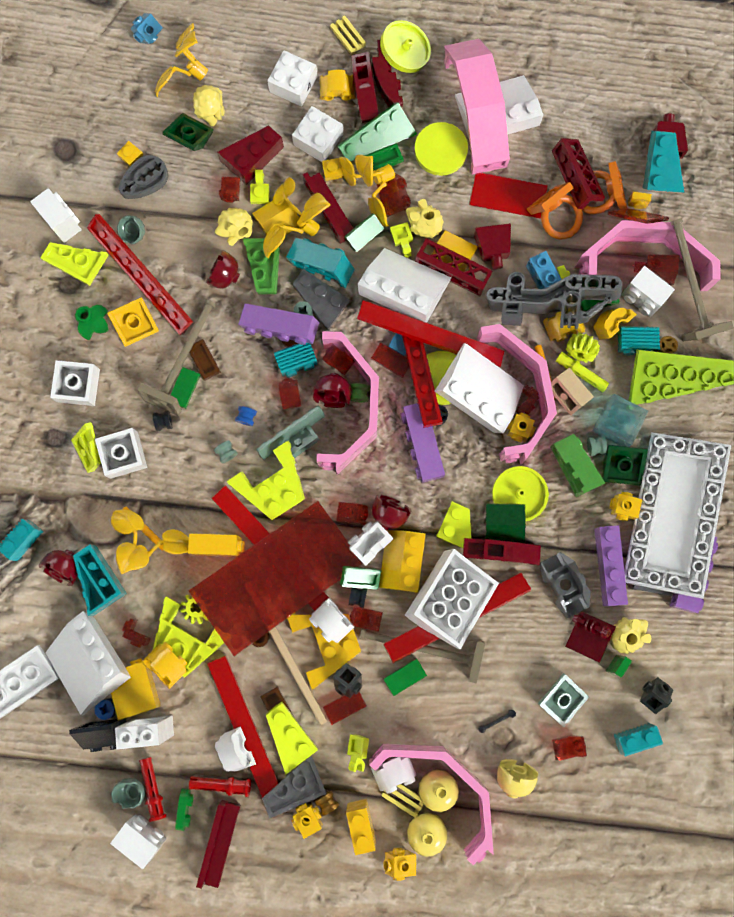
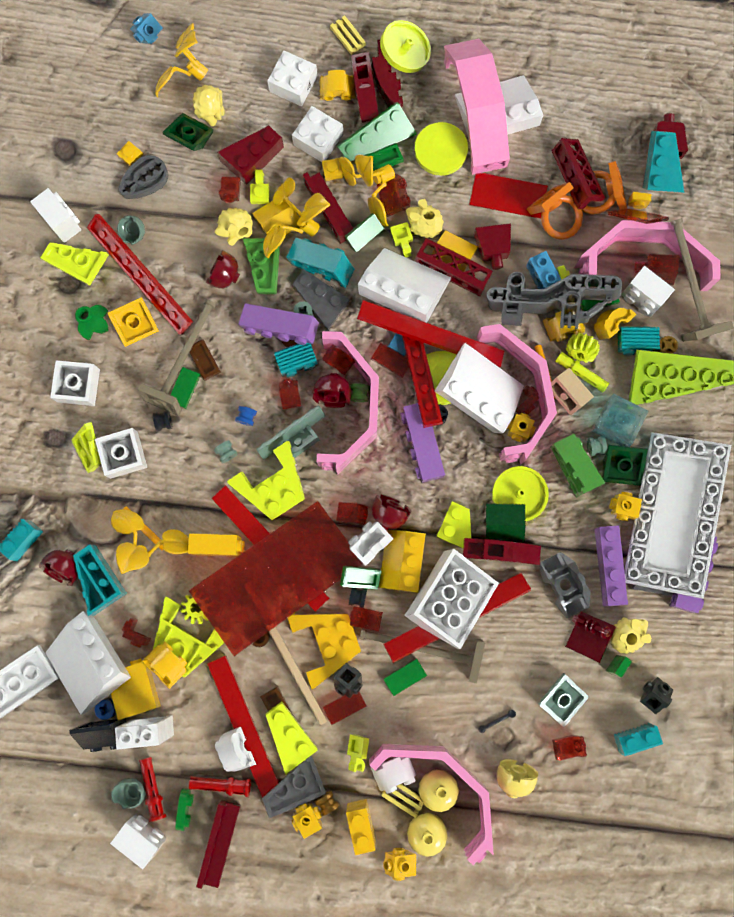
(331, 621): white cylinder -> none

